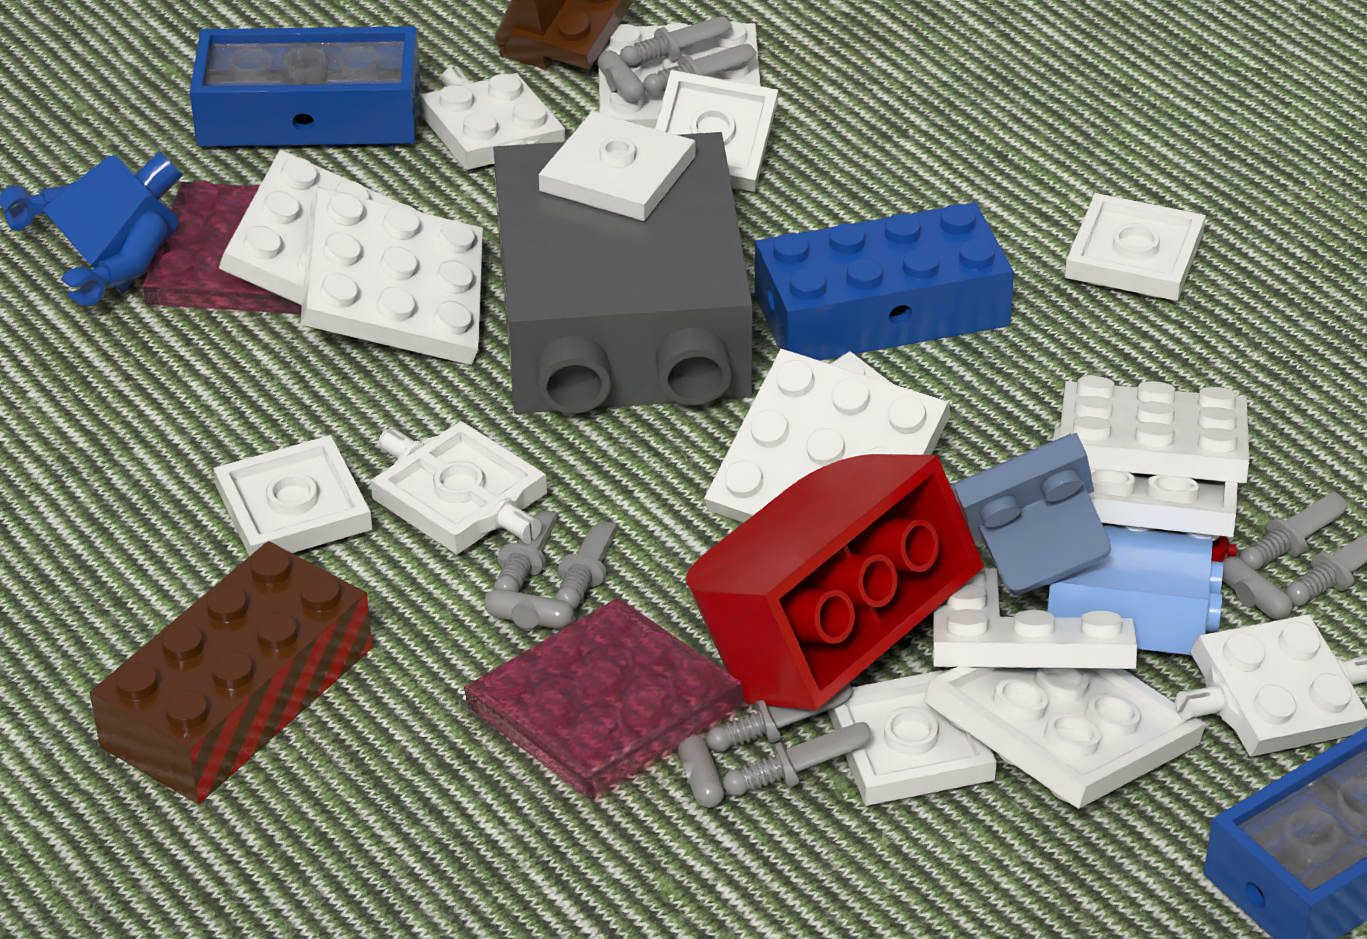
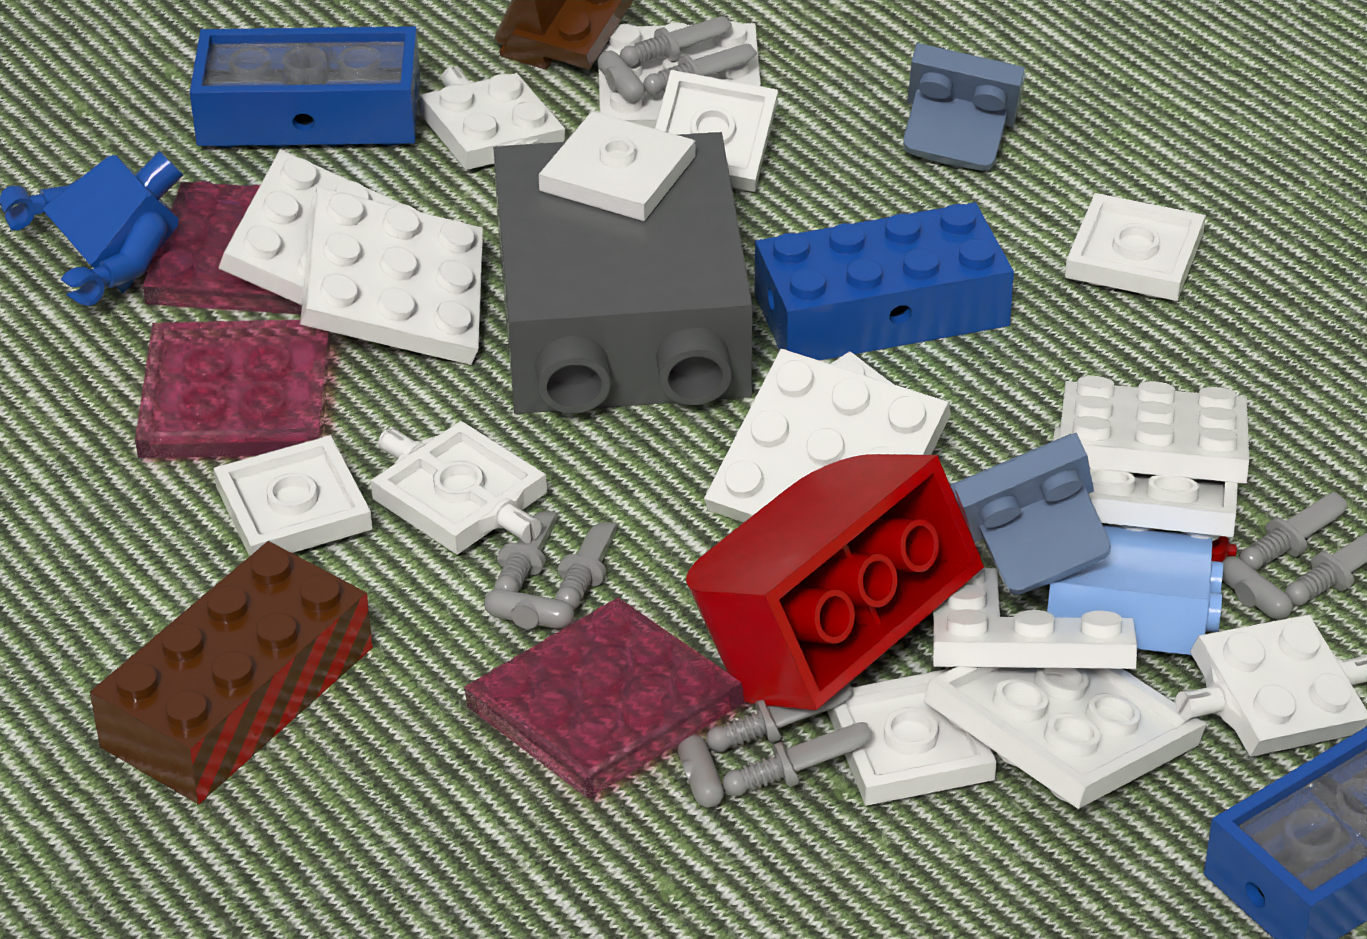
(232, 388): none -> clear pink plate
(960, 106): none -> sand blue piece

